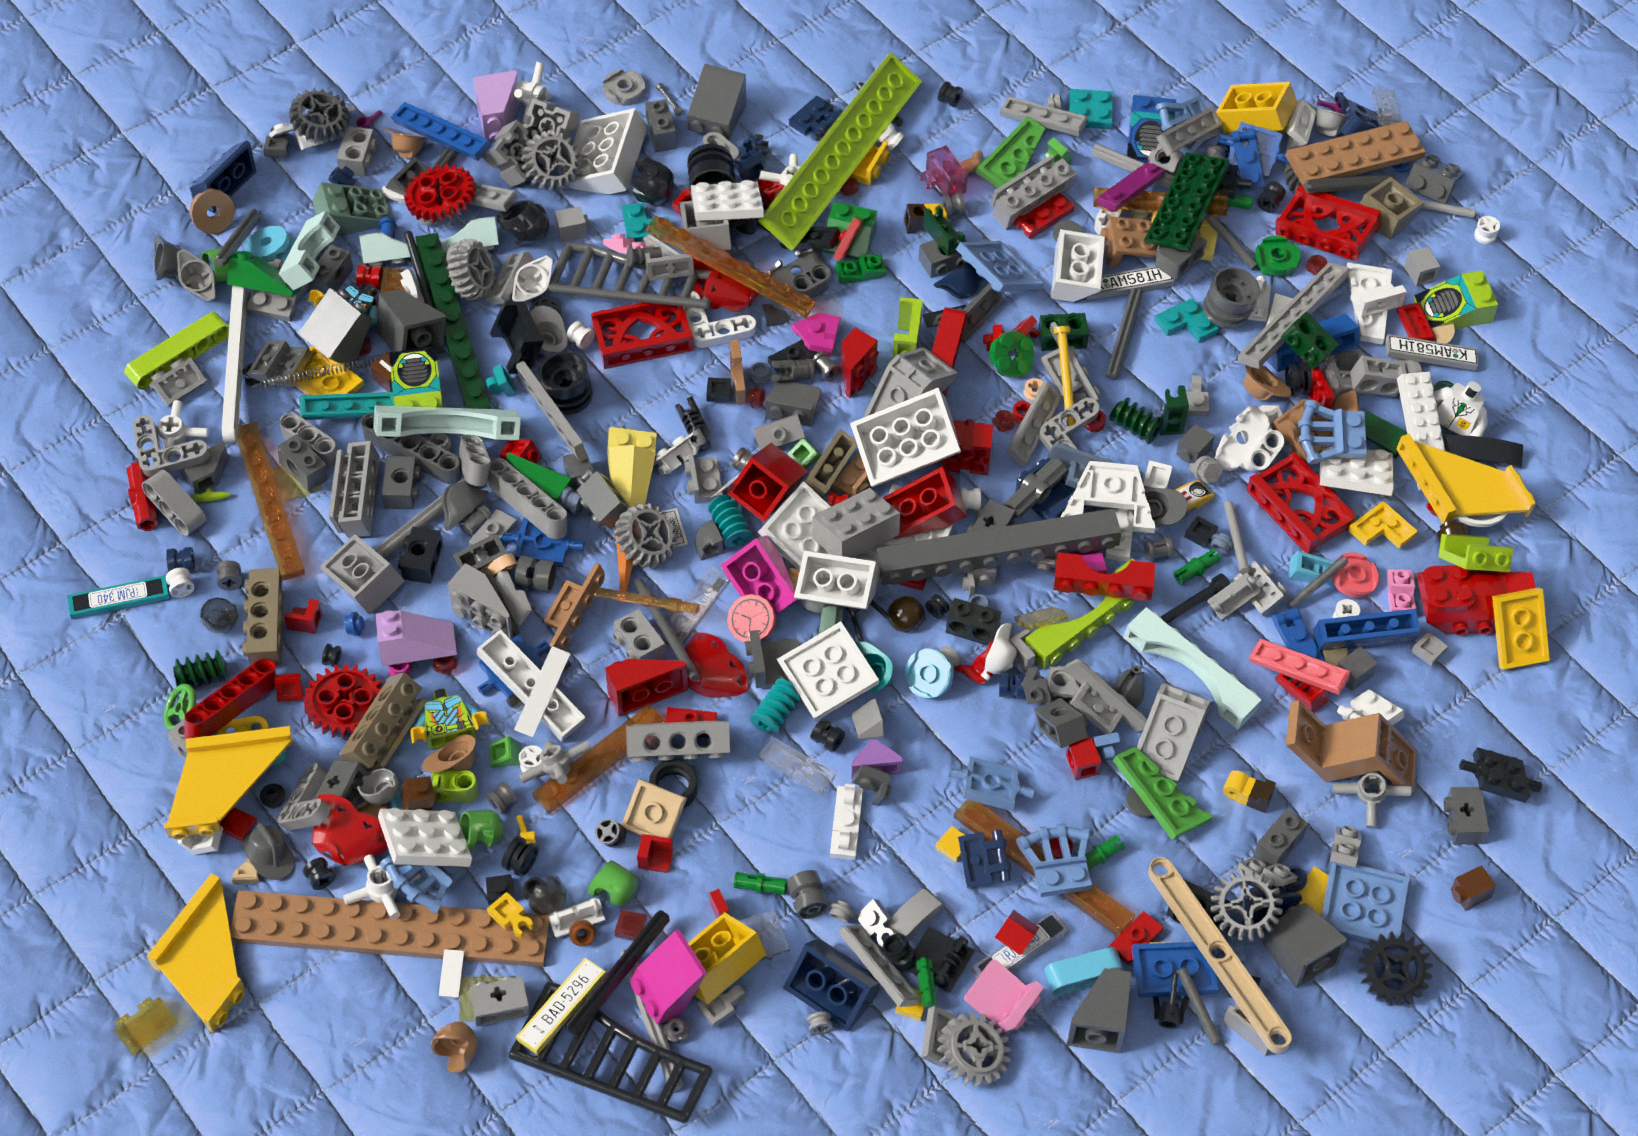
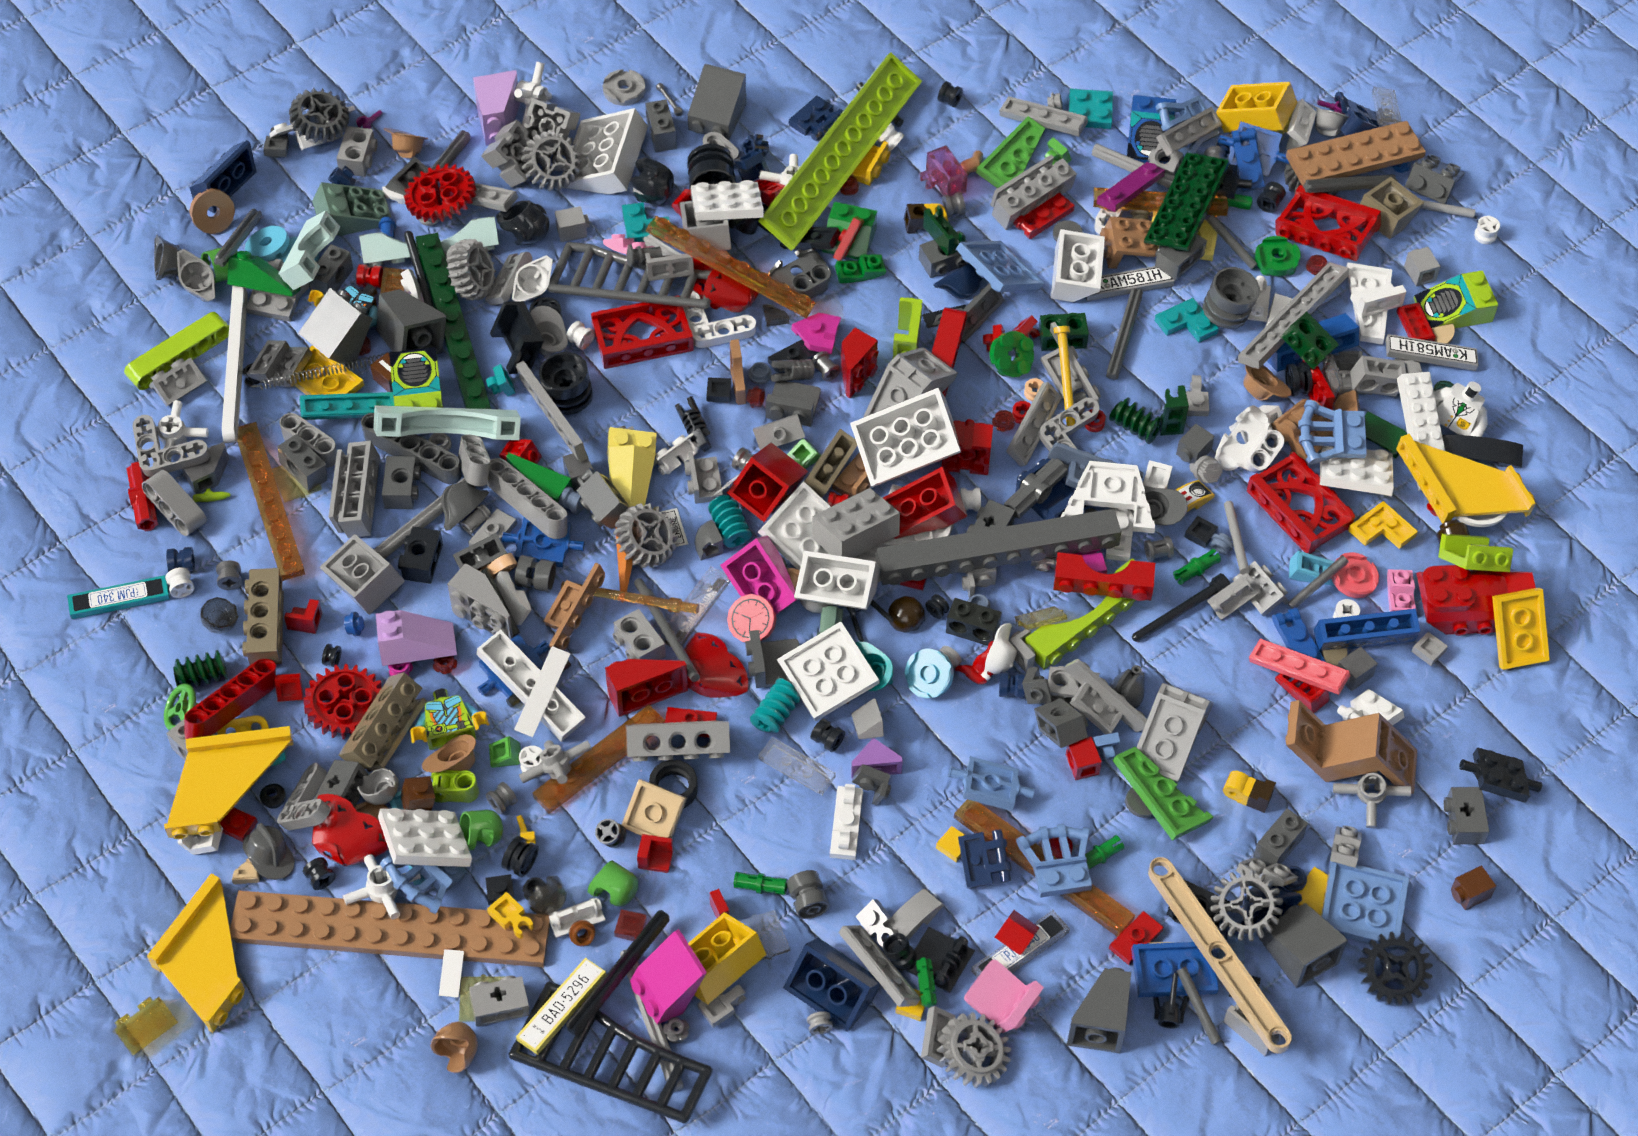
(441, 131): blue plate -> none
(841, 911): light grey plate -> none
(1080, 971): medium azure beam -> none
(1154, 636): light aqua arch -> none

